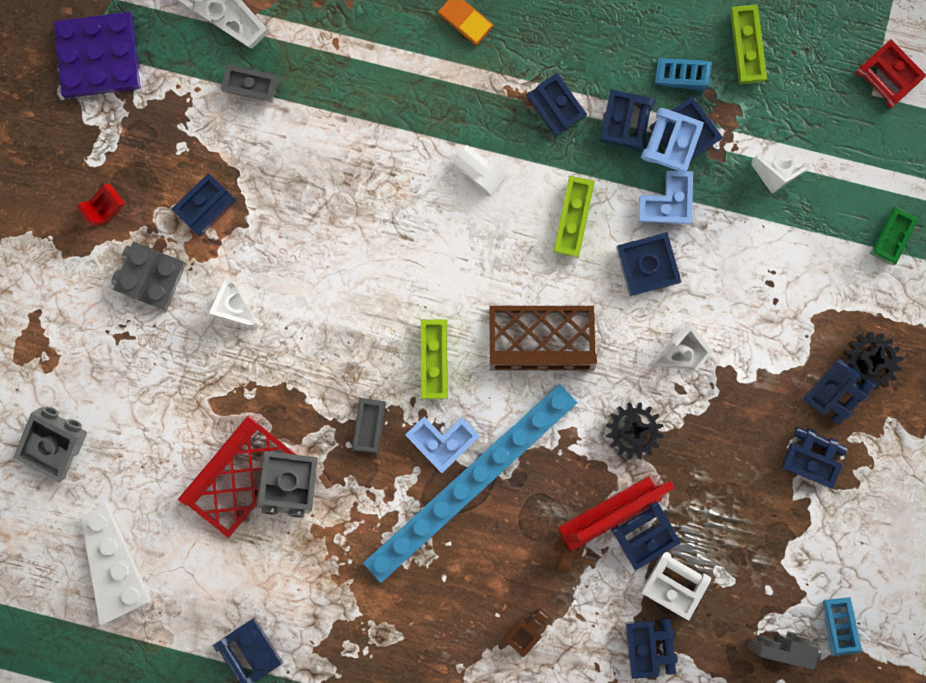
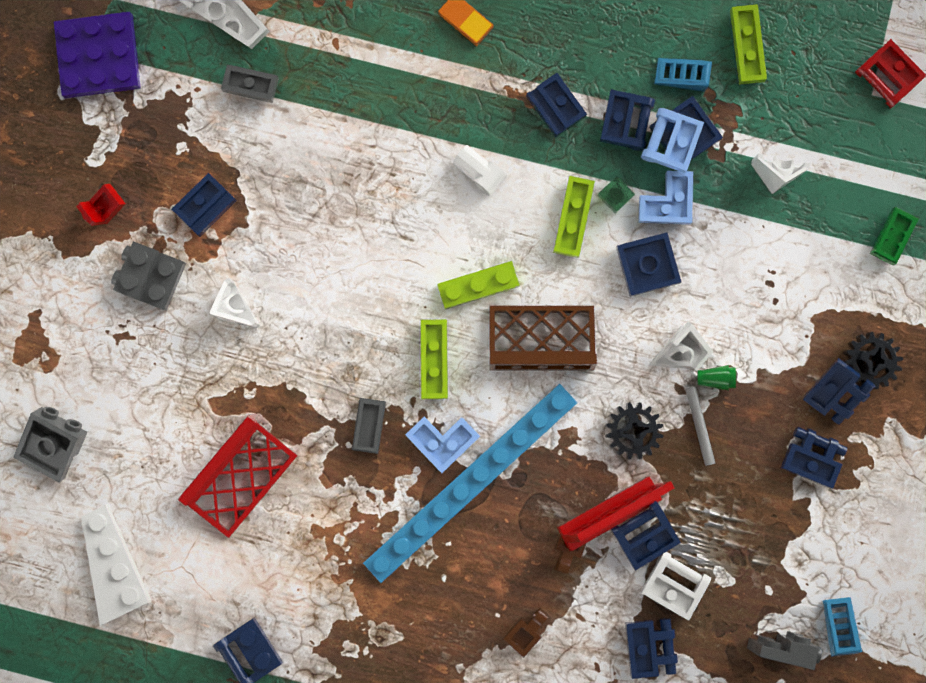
(286, 484): dark grey plate -> none
(478, 285): none -> lime plate
(616, 194): none -> clear green plate
(700, 426): none -> light grey bar
(718, 377): none -> green cone

